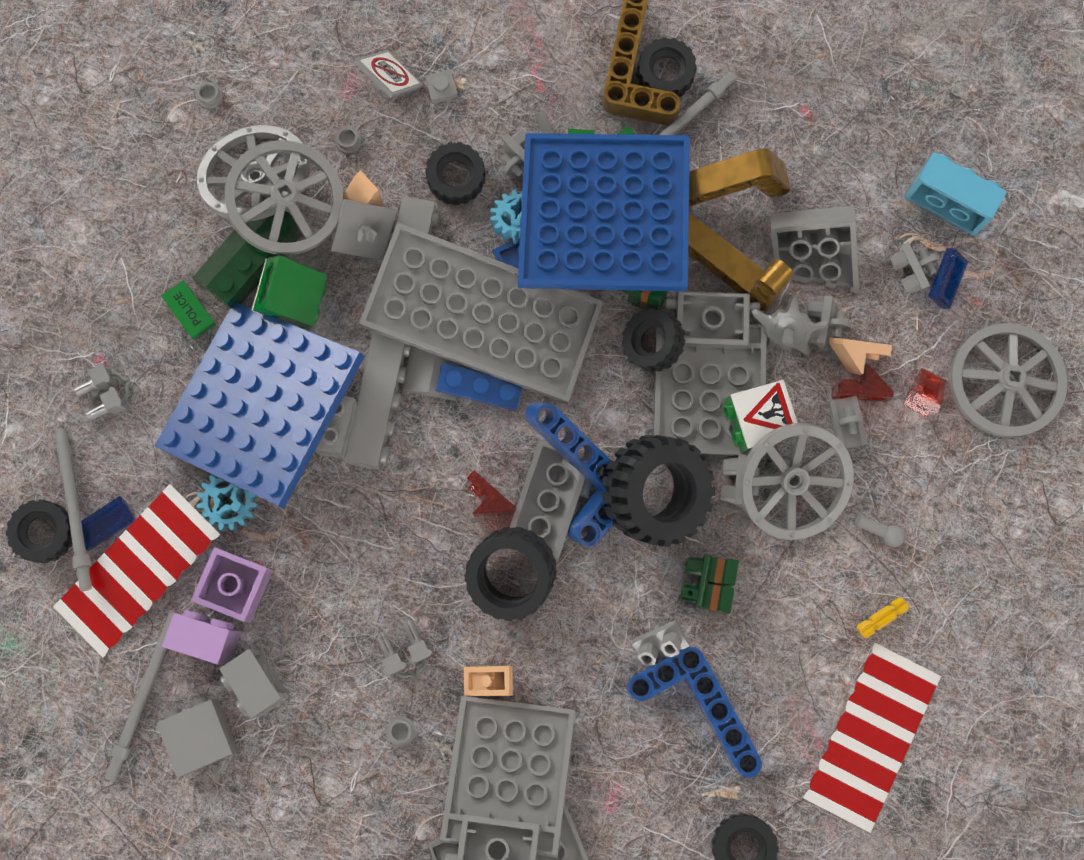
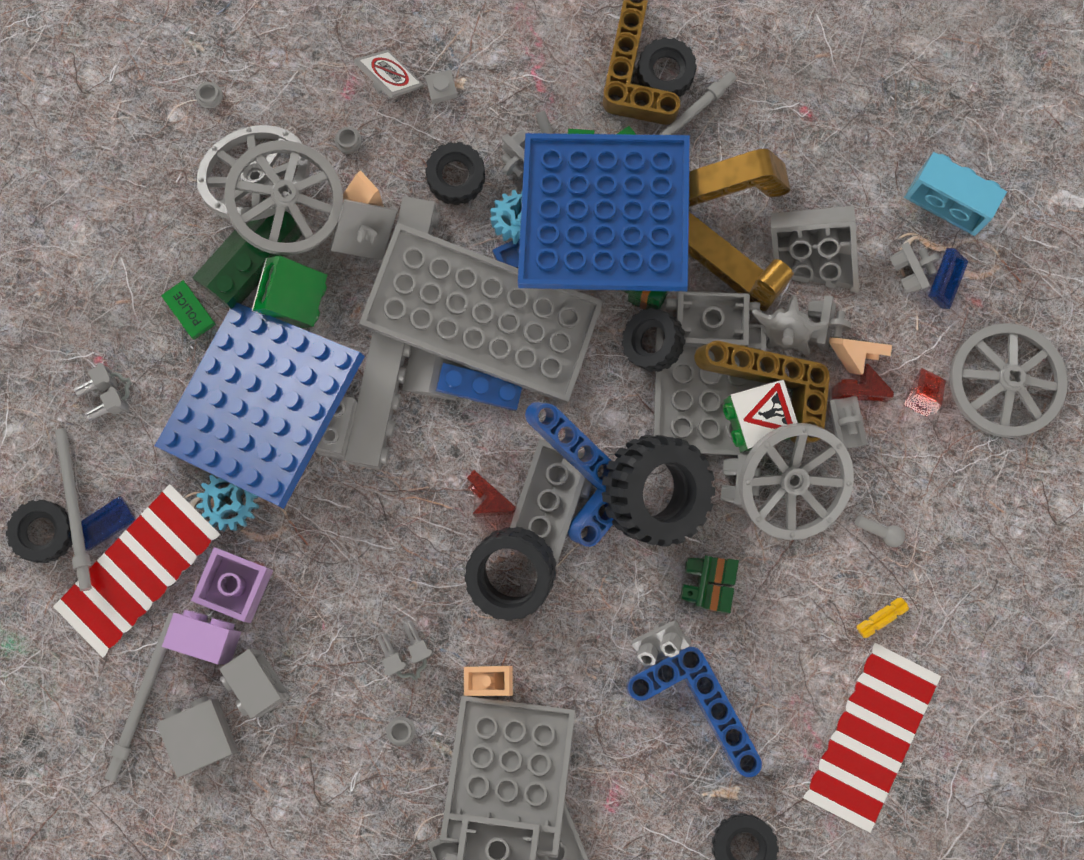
(774, 365): none -> pearl gold beam

